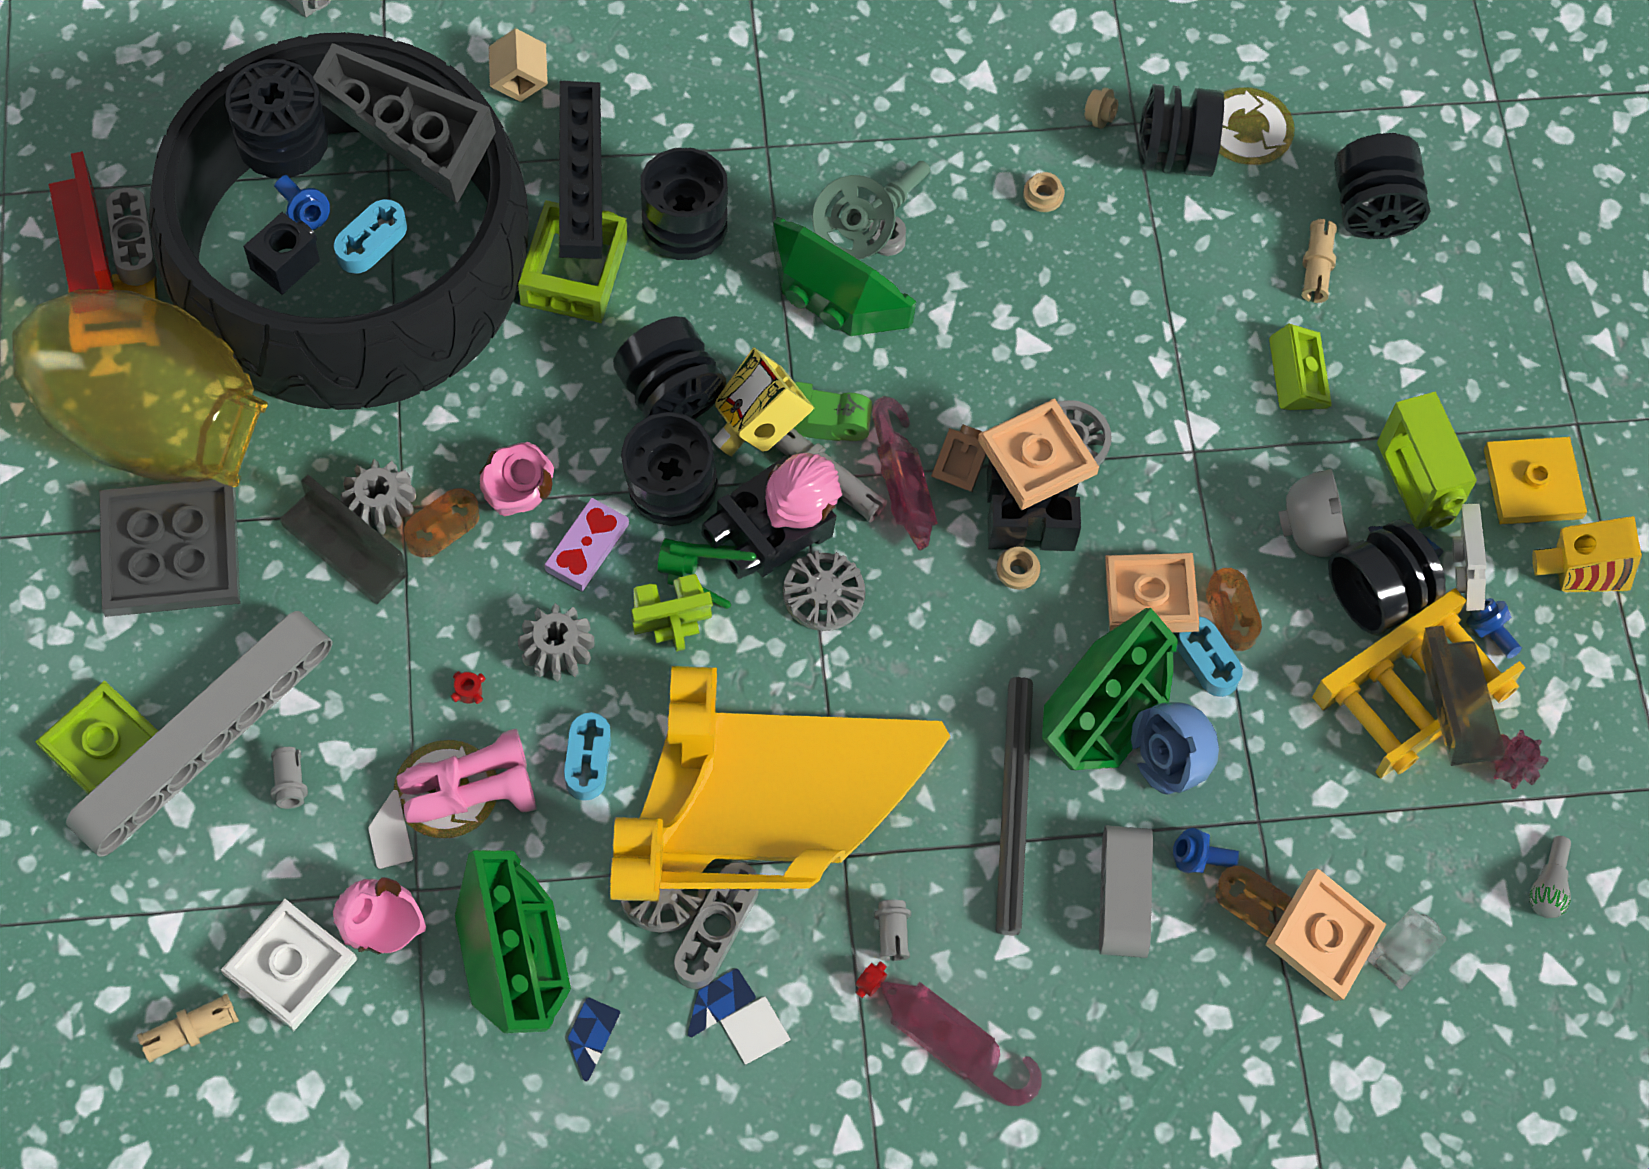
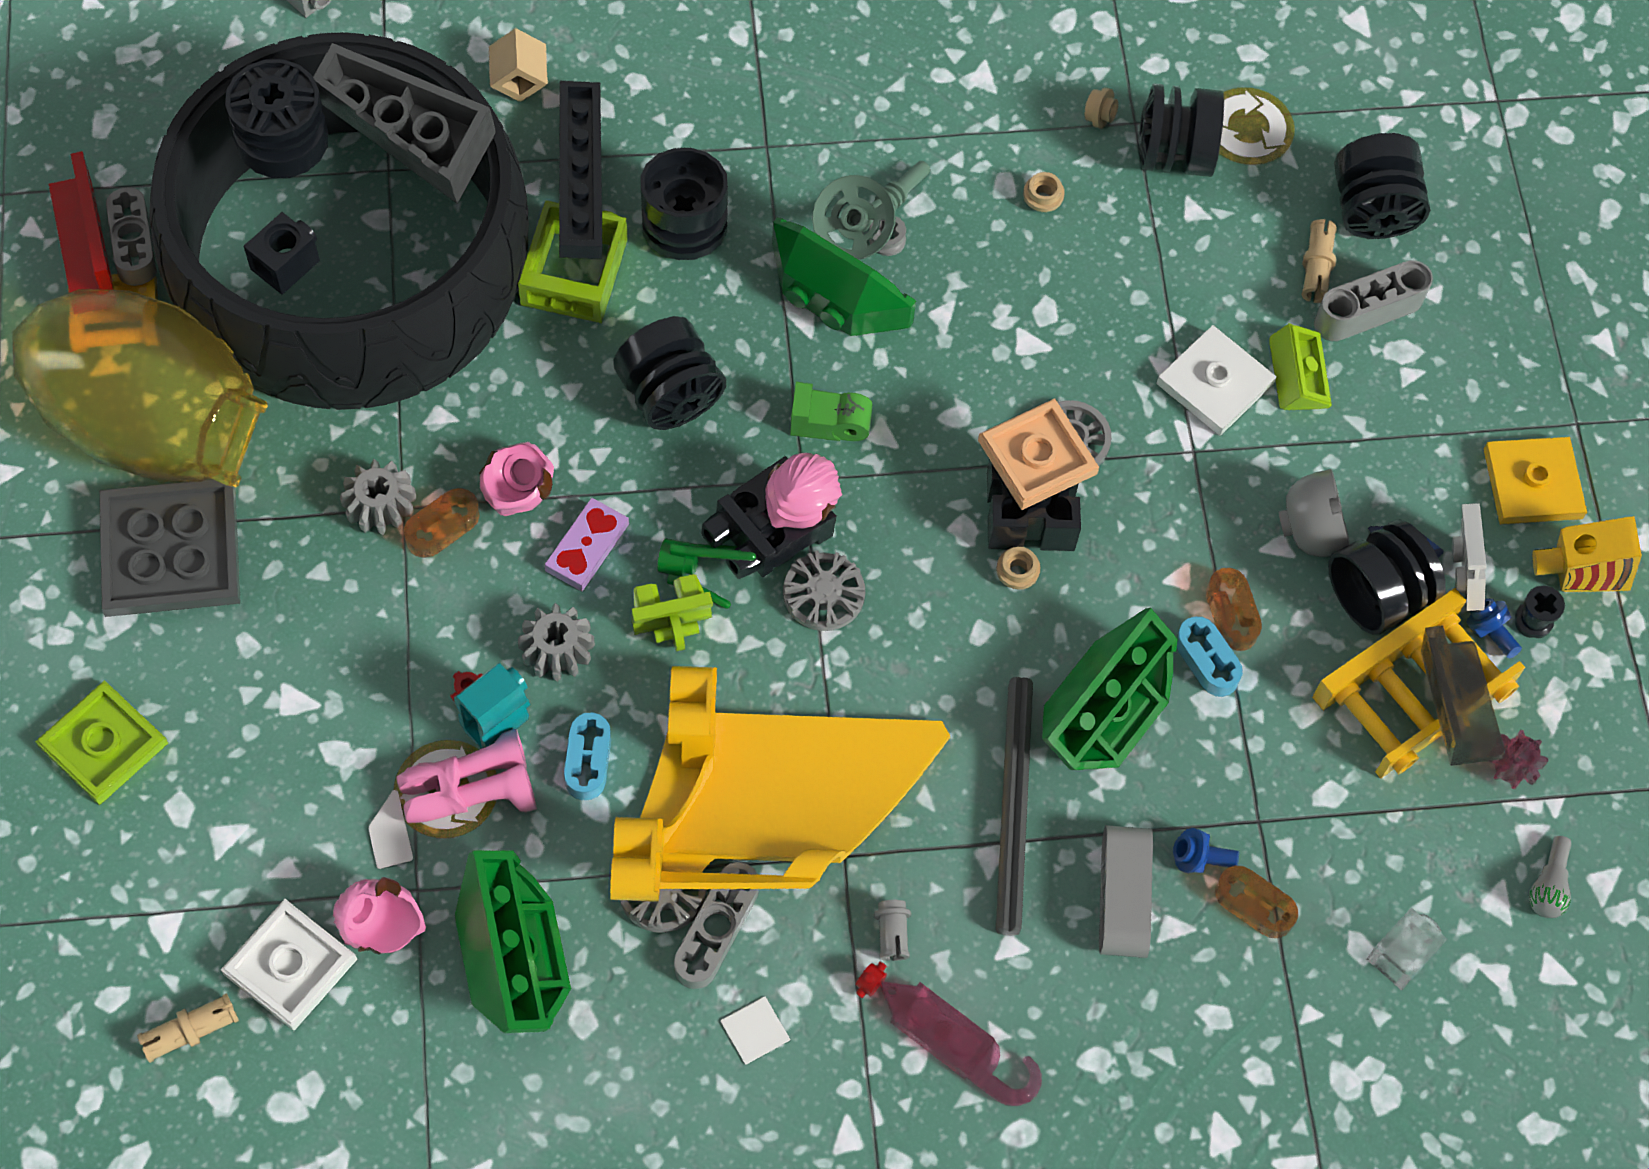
(198, 734): light grey beam -> none
(289, 788): light grey pin -> none
(304, 204): blue plate -> none
(345, 541): clear smoke panel -> none
(366, 232): medium azure beam -> none
(493, 705): none -> teal brick
(591, 1034): dark blue sticker -> none
(663, 449): black wheel -> none
(719, 1000): dark blue sticker -> none
(759, 405): light yellow torso -> none
(853, 490): light grey pin -> none
(903, 474): clear pink plate -> none
(960, 458): medium nougat bracket -> none
(1153, 582): light nougat plate -> none
(1176, 746): medium blue cylinder -> none
(1216, 380): none -> white plate
(1326, 934): light nougat plate -> none
(1373, 300): none -> light grey beam
(1426, 461): lime window -> none
(1541, 599): none -> black bush

